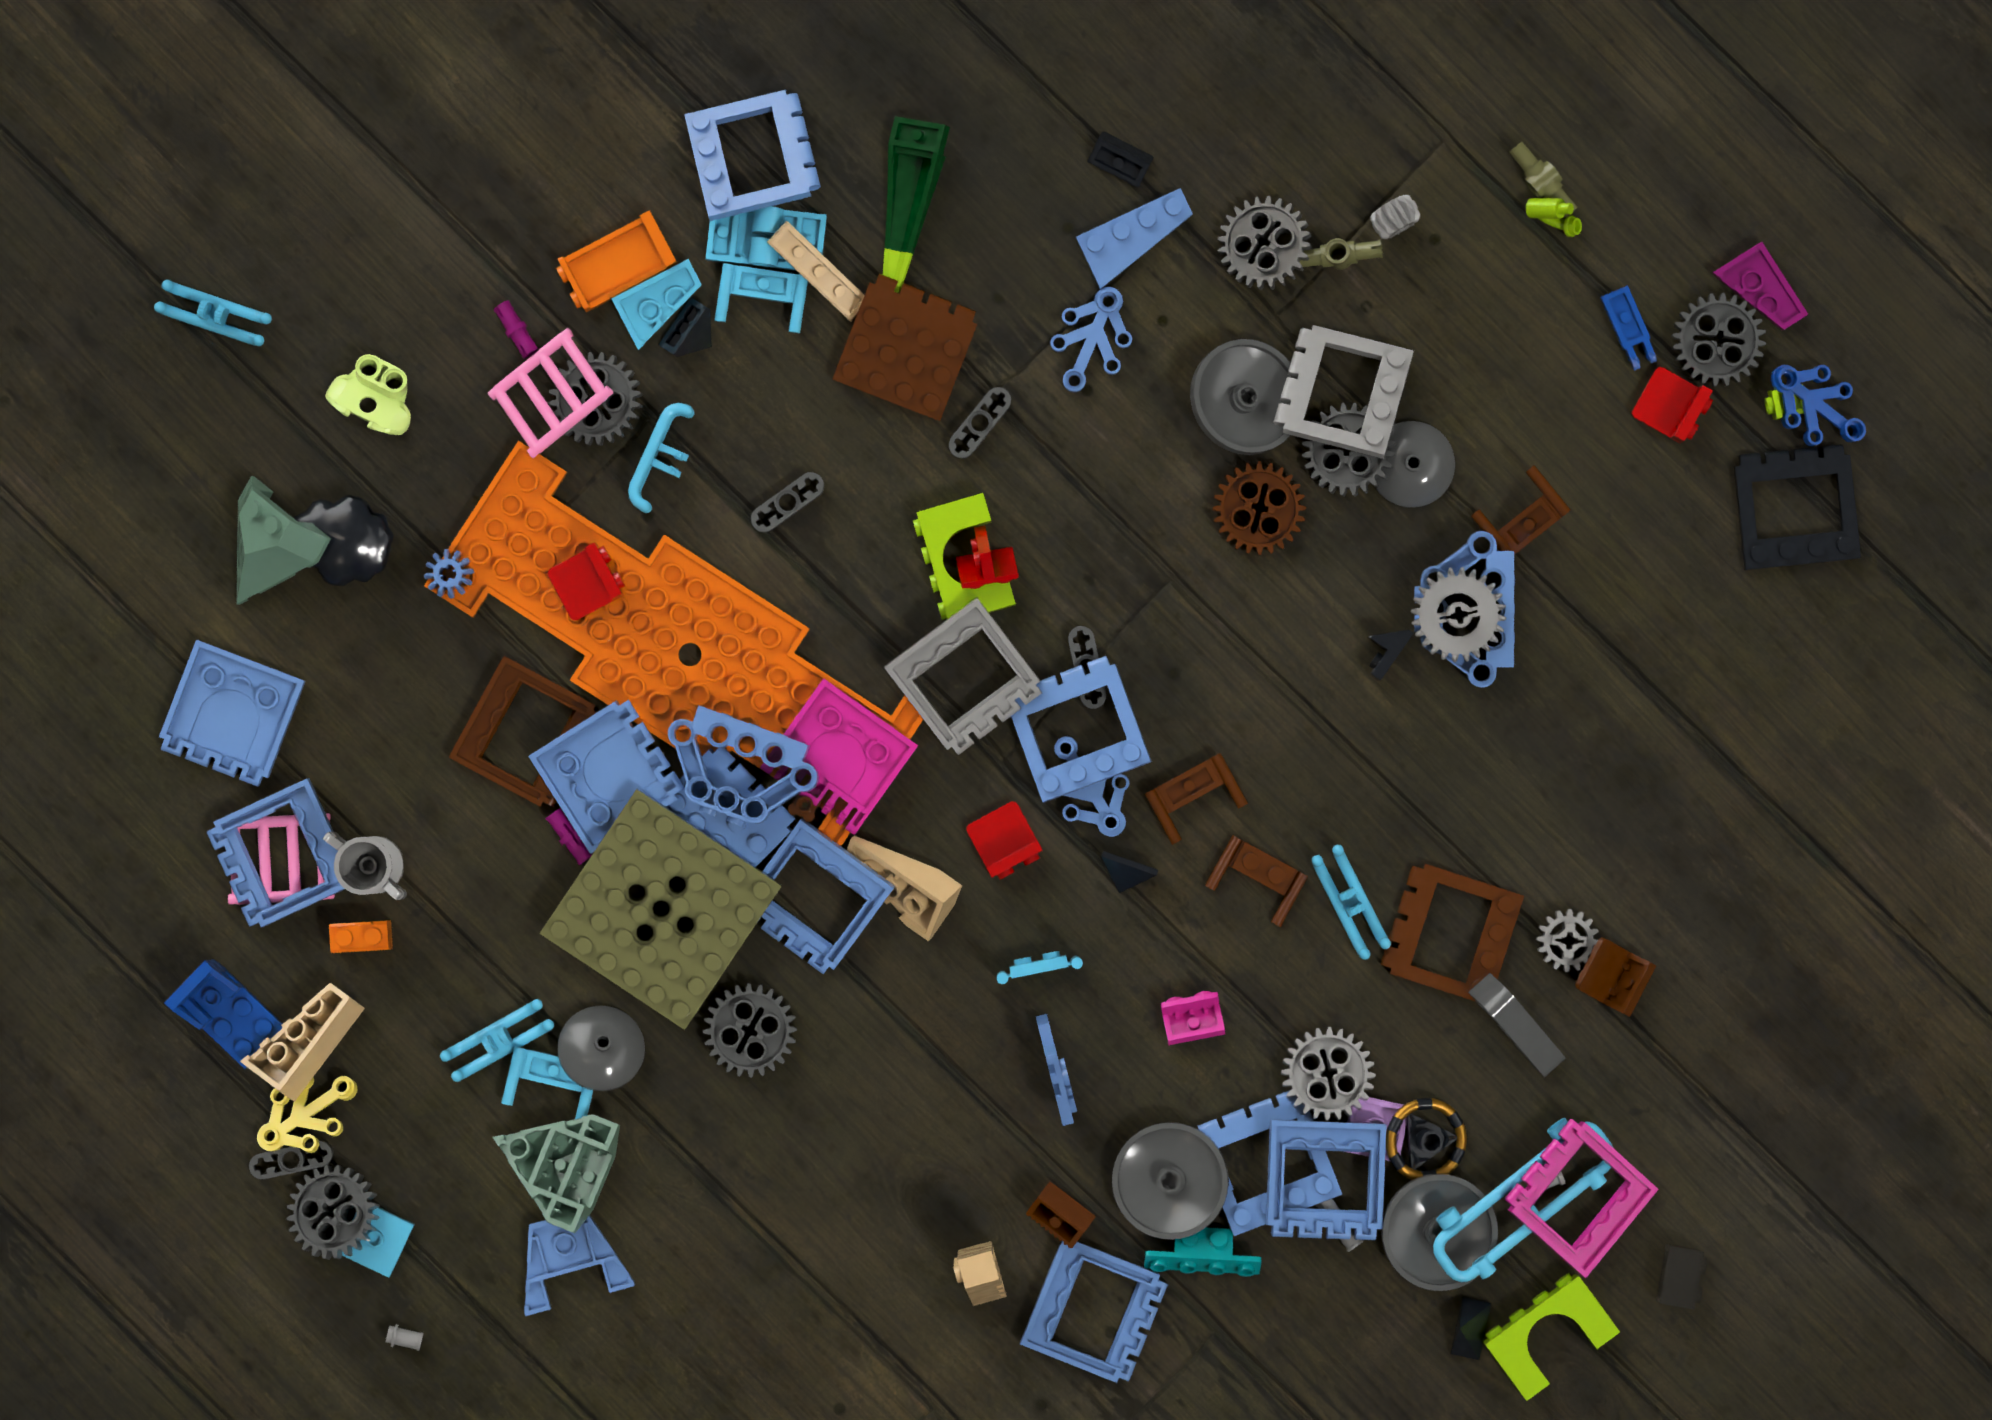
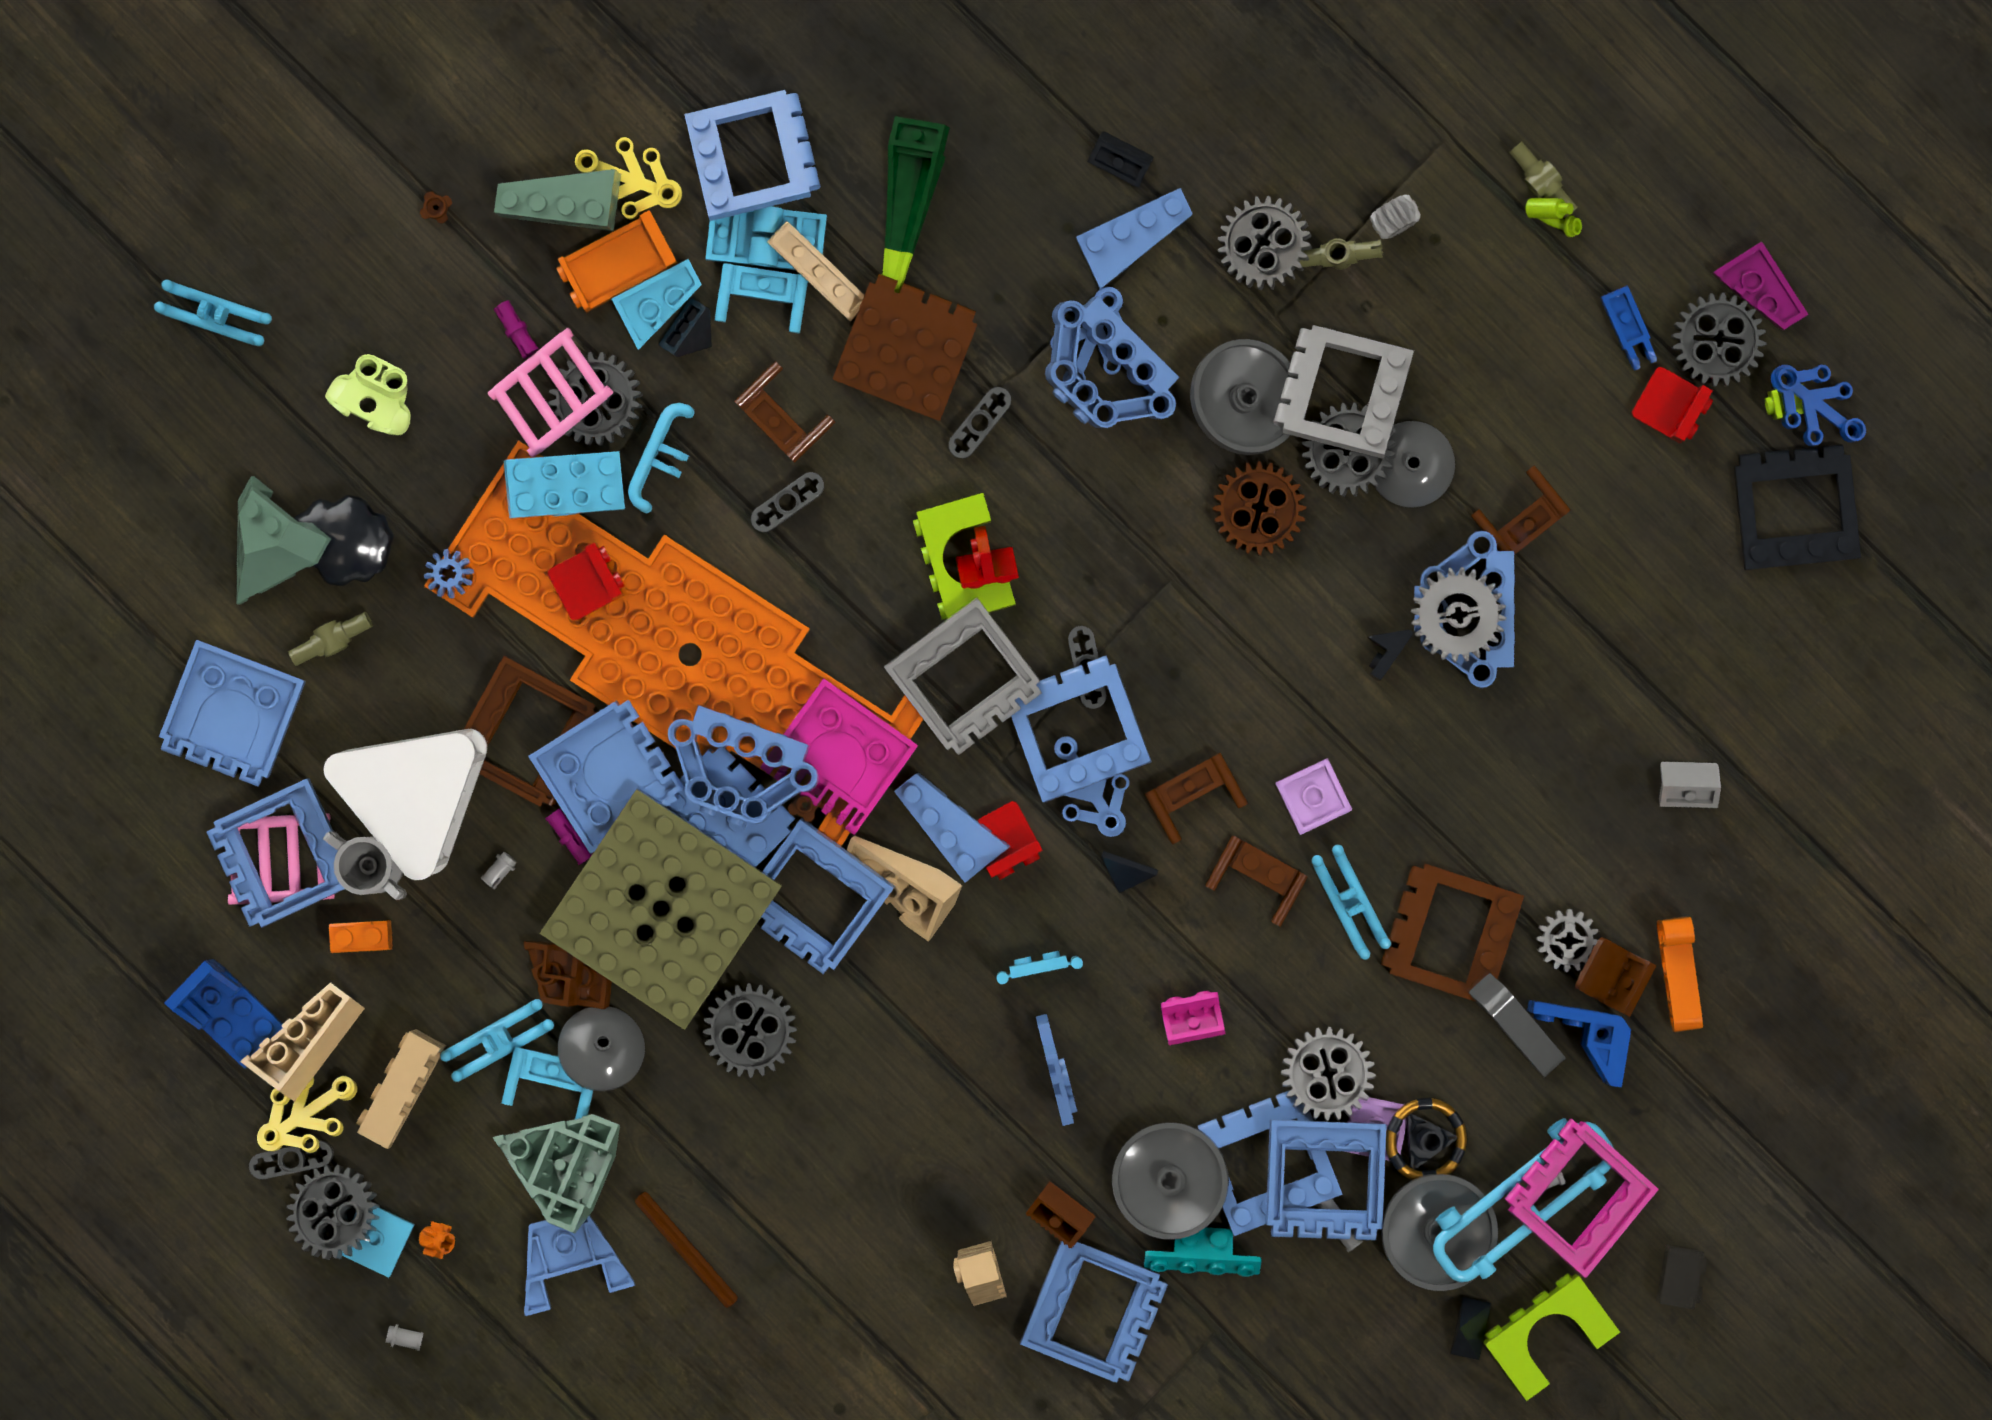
(330, 638): none -> olive pin
(400, 1088): none -> tan wedge
(412, 794): none -> white brick
(431, 200): none -> reddish brown plate
(437, 1240): none -> orange gear
(499, 870): none -> light grey pin
(564, 485): none -> medium azure plate
(566, 979): none -> reddish brown slope
(569, 200): none -> sand green wedge
(635, 180): none -> light yellow plant
(686, 1249): none -> reddish brown axle
(775, 420): none -> reddish brown plate
(950, 827): none -> medium blue wing
(1064, 353): none -> medium blue brick
(1313, 796): none -> lavender tile
(1606, 1053): none -> blue bracket
(1679, 973): none -> orange beam
(1689, 784): none -> light grey panel

